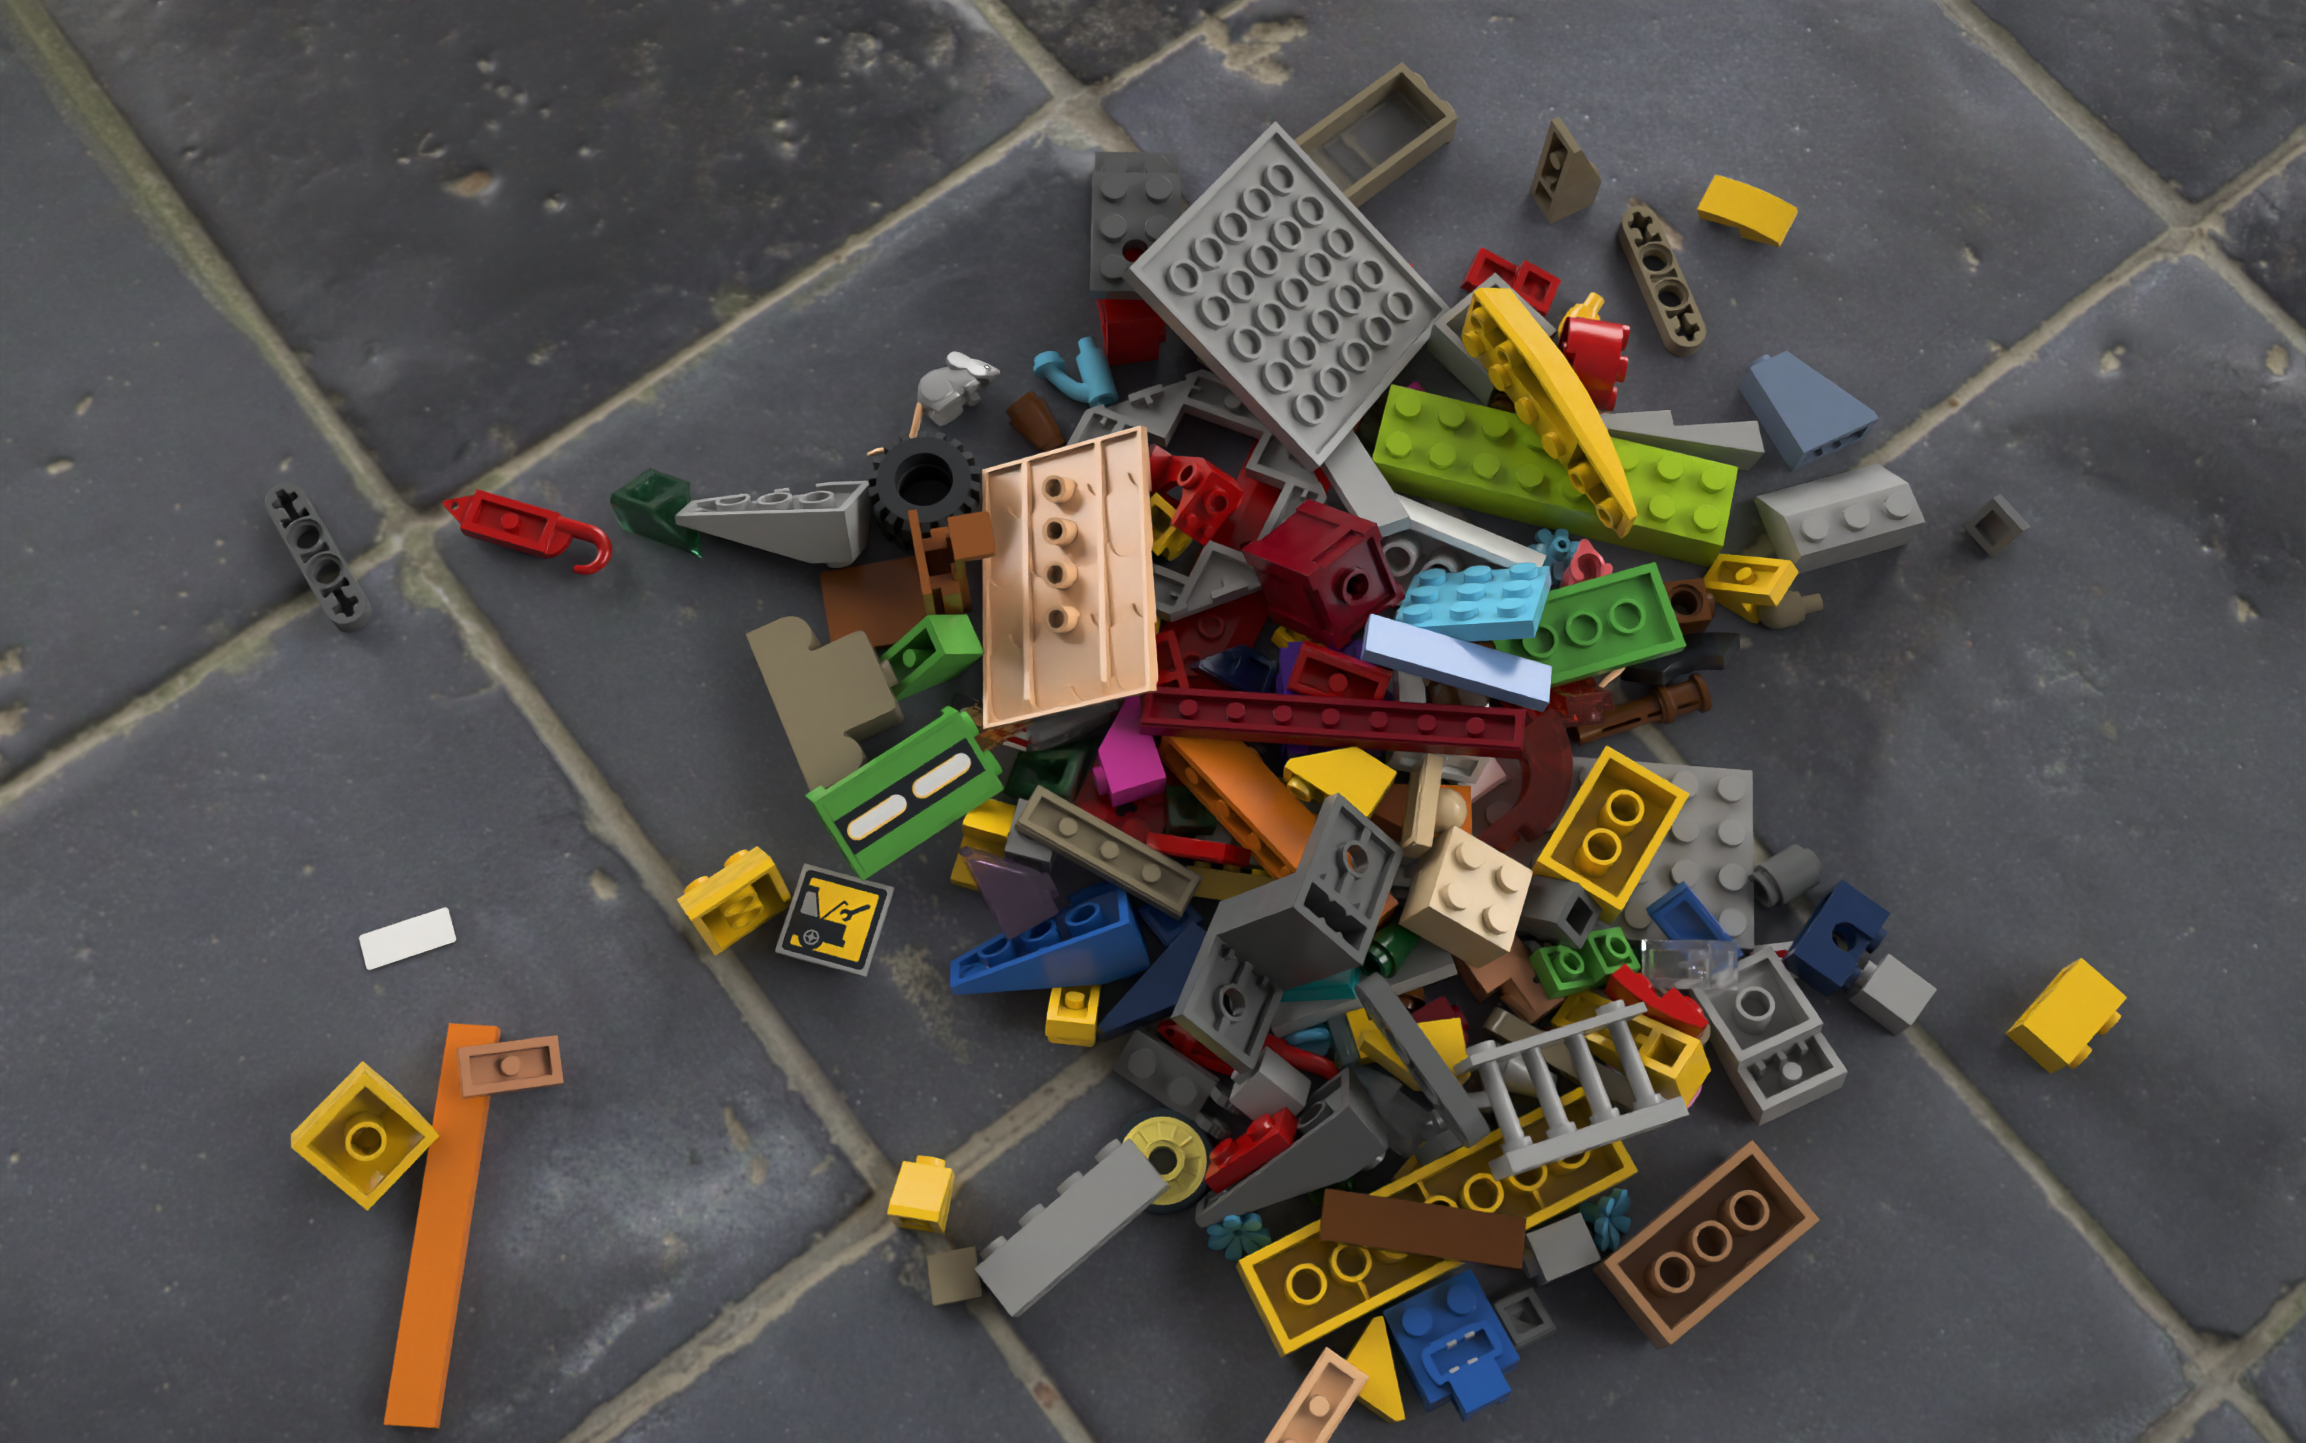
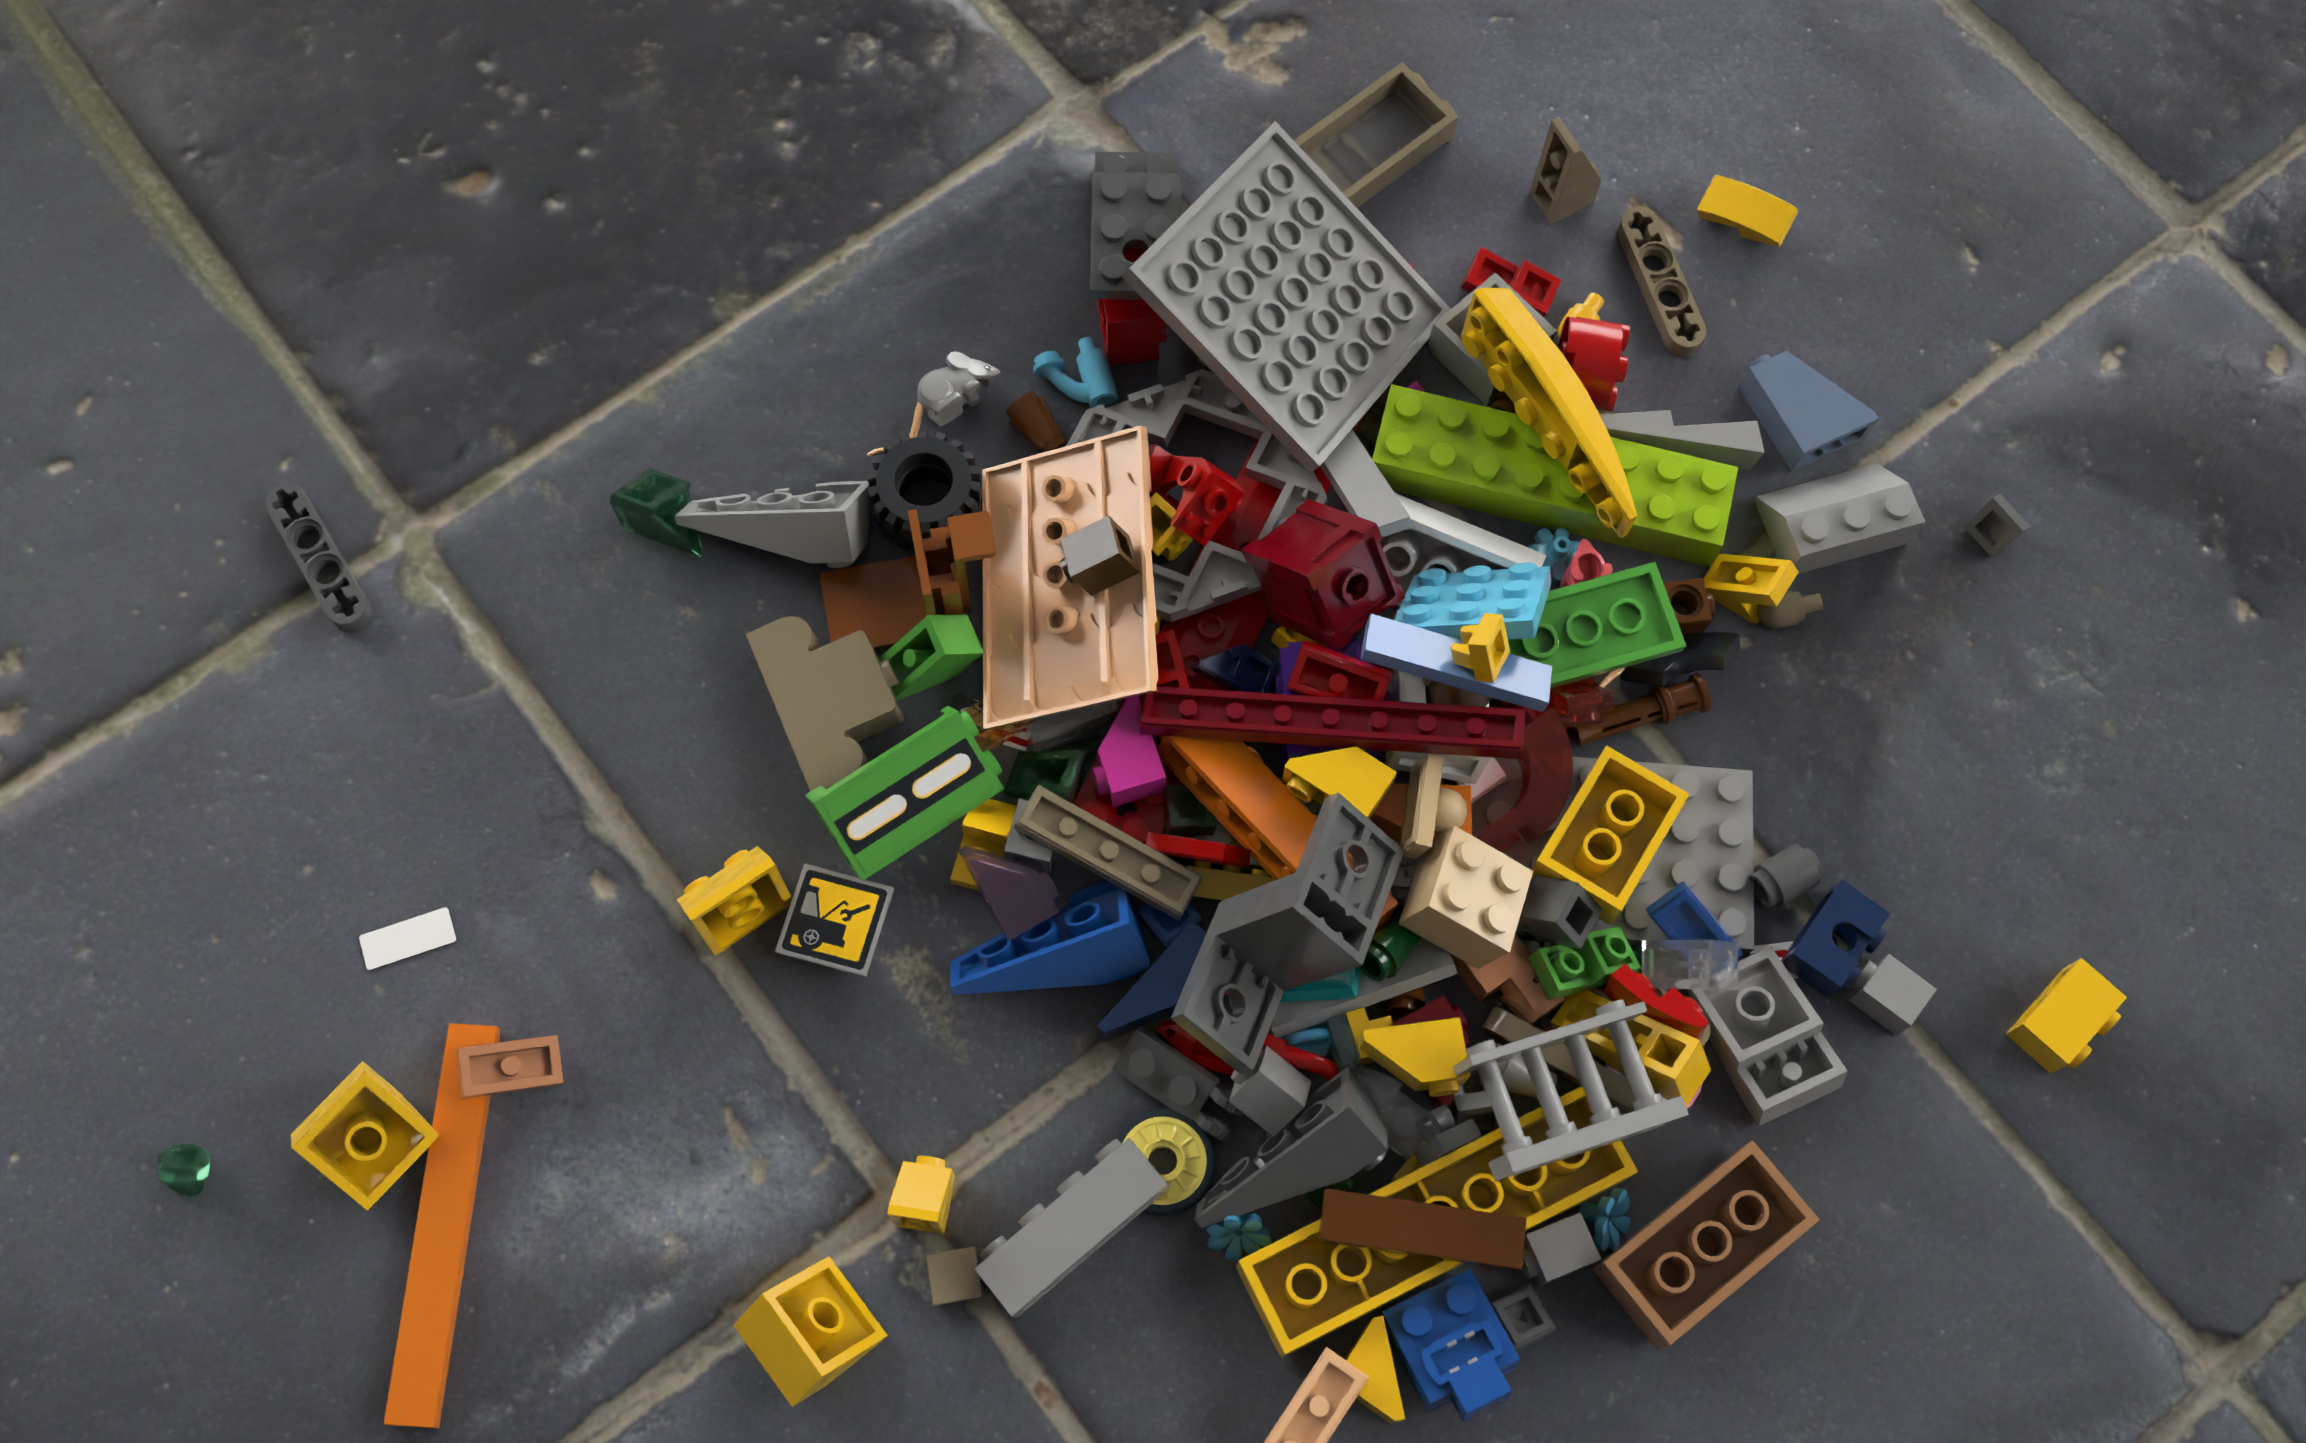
(184, 1168): none -> clear green tile
(526, 528): red plate -> none
(809, 1330): none -> yellow slope
(1073, 1015): yellow slope -> none
(1098, 556): none -> brick
(1261, 1143): red plate -> none
(1422, 1060): dark grey beam -> none
(1483, 647): none -> yellow tile

